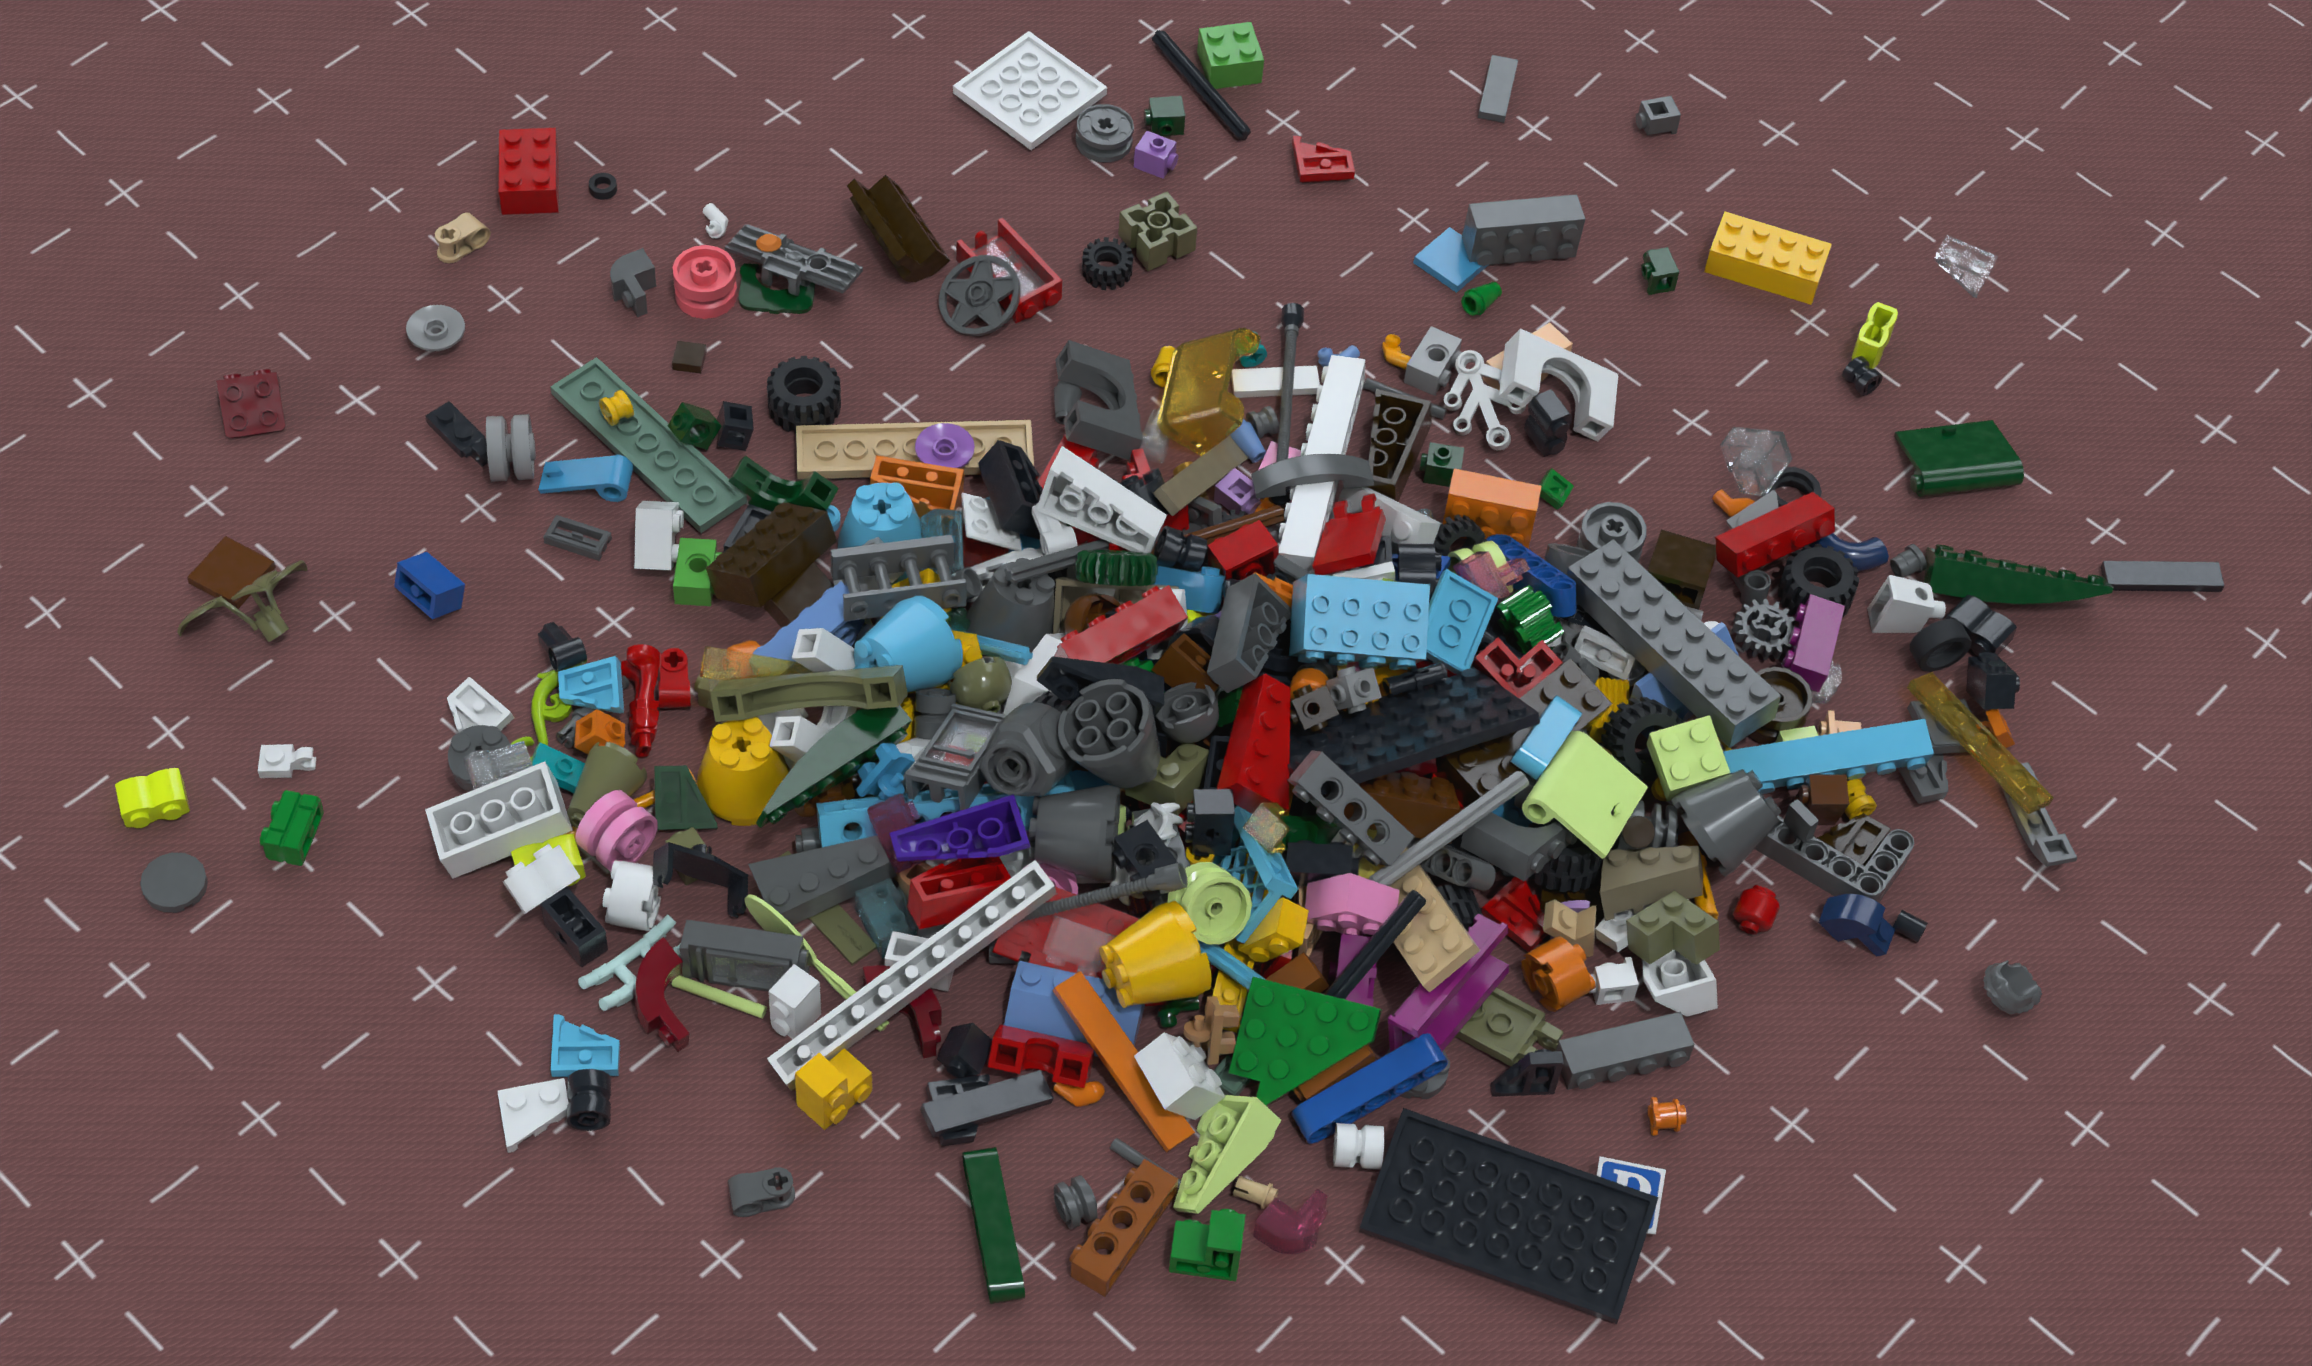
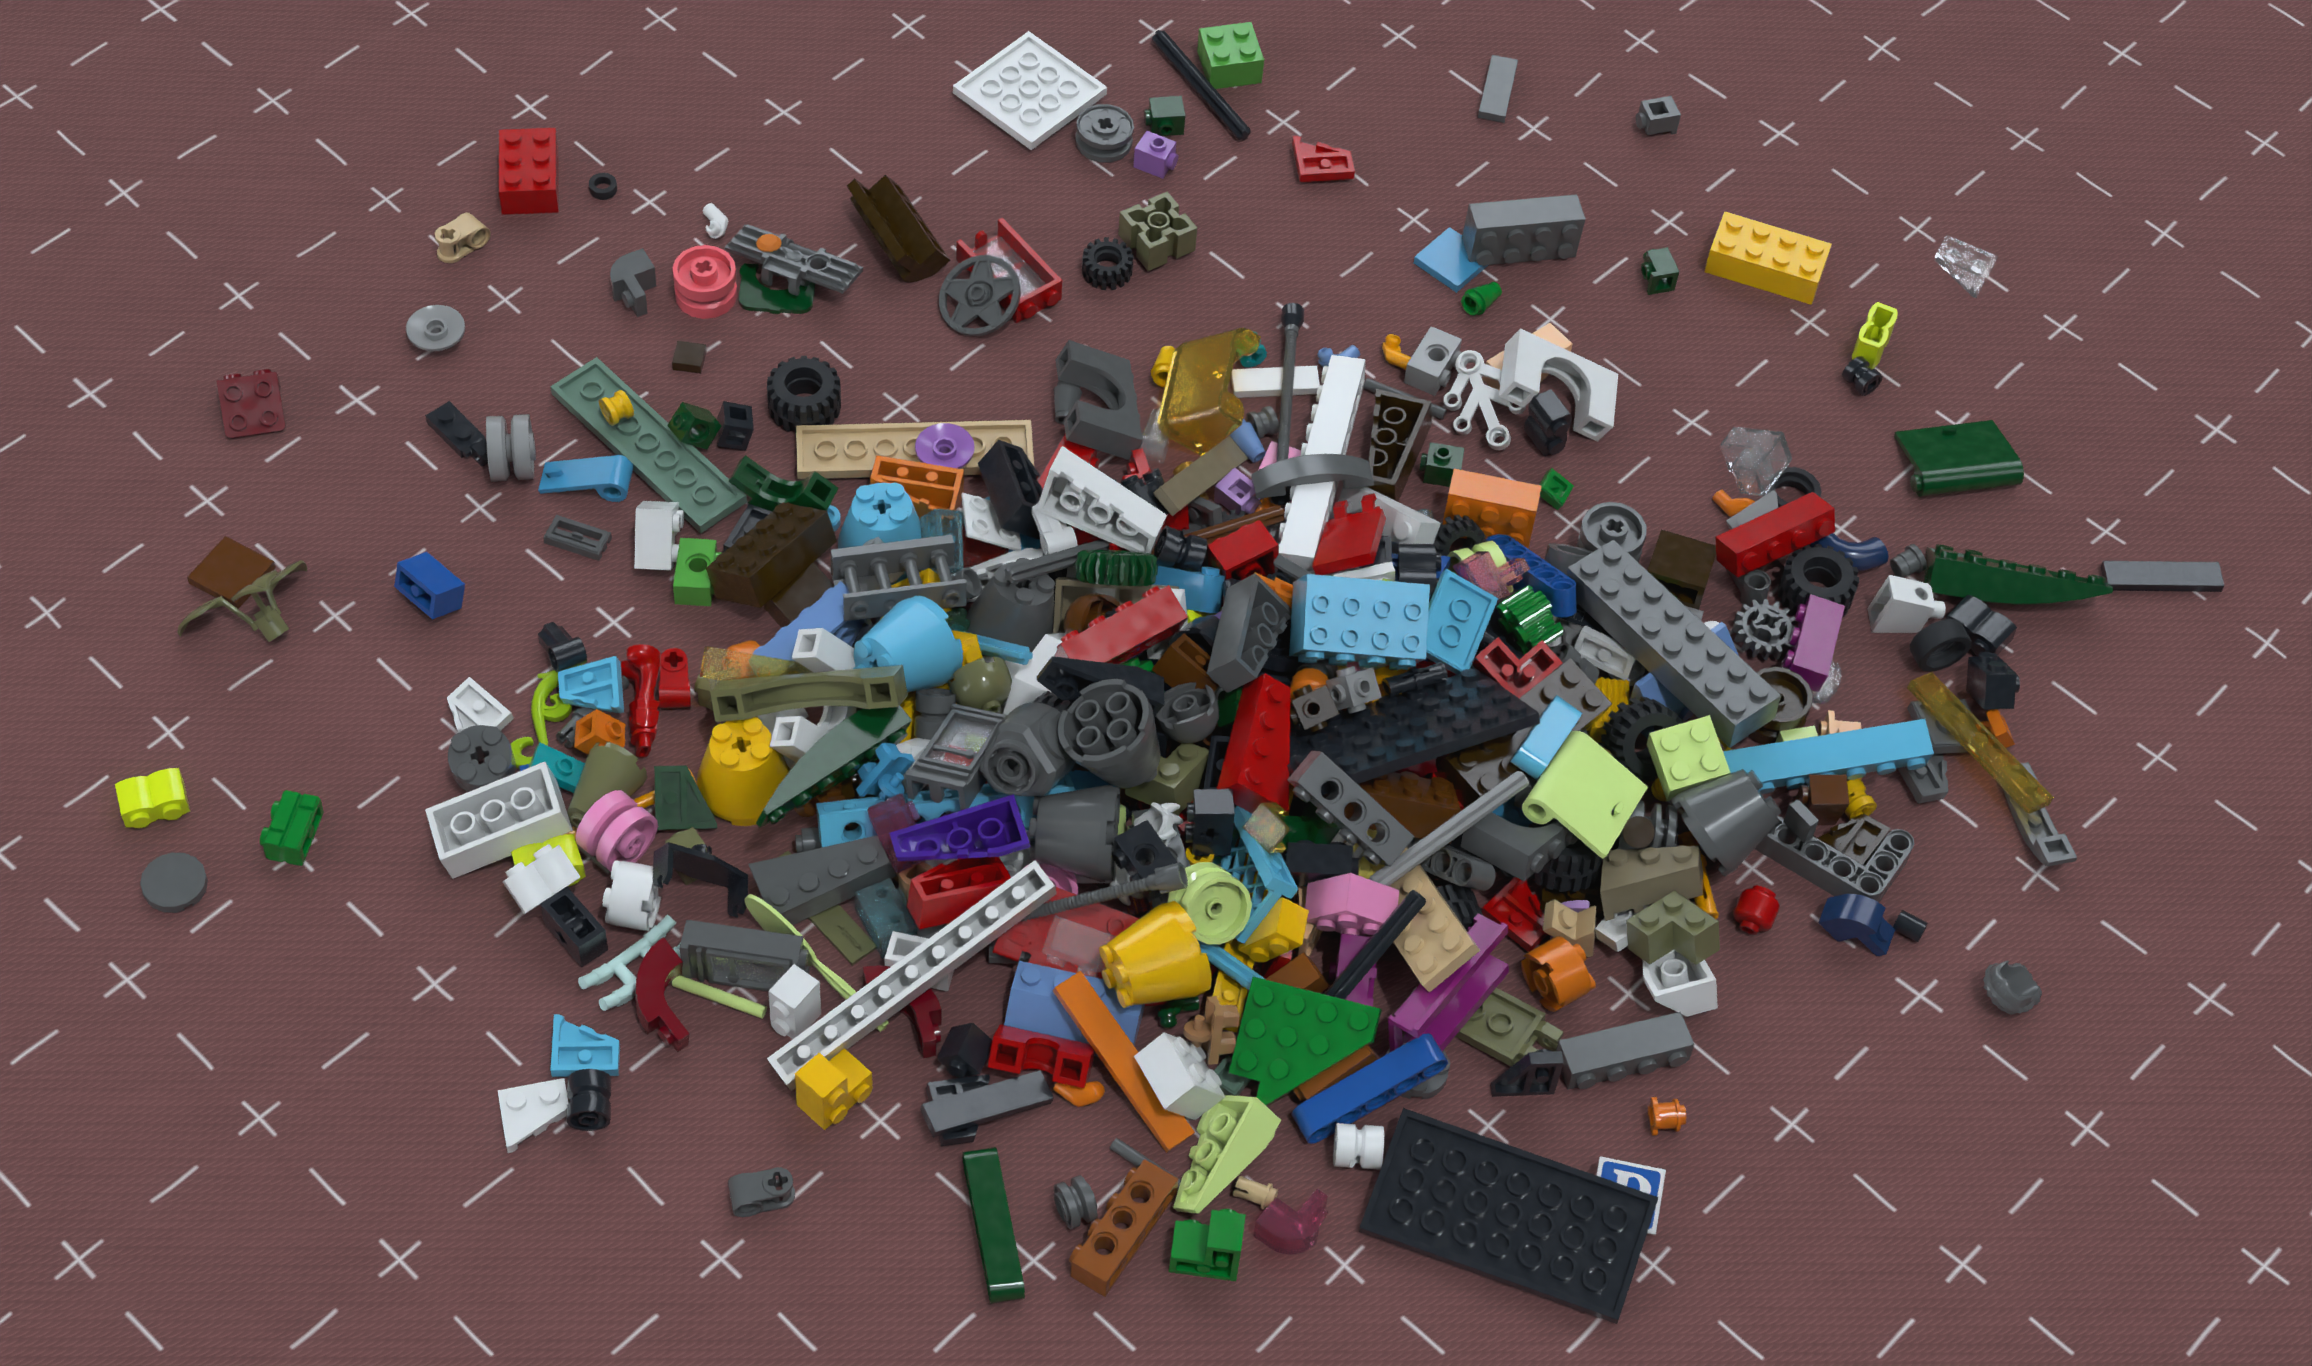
(281, 760): white plate -> none
(489, 766): clear piece -> none
(1615, 982): white brick -> none

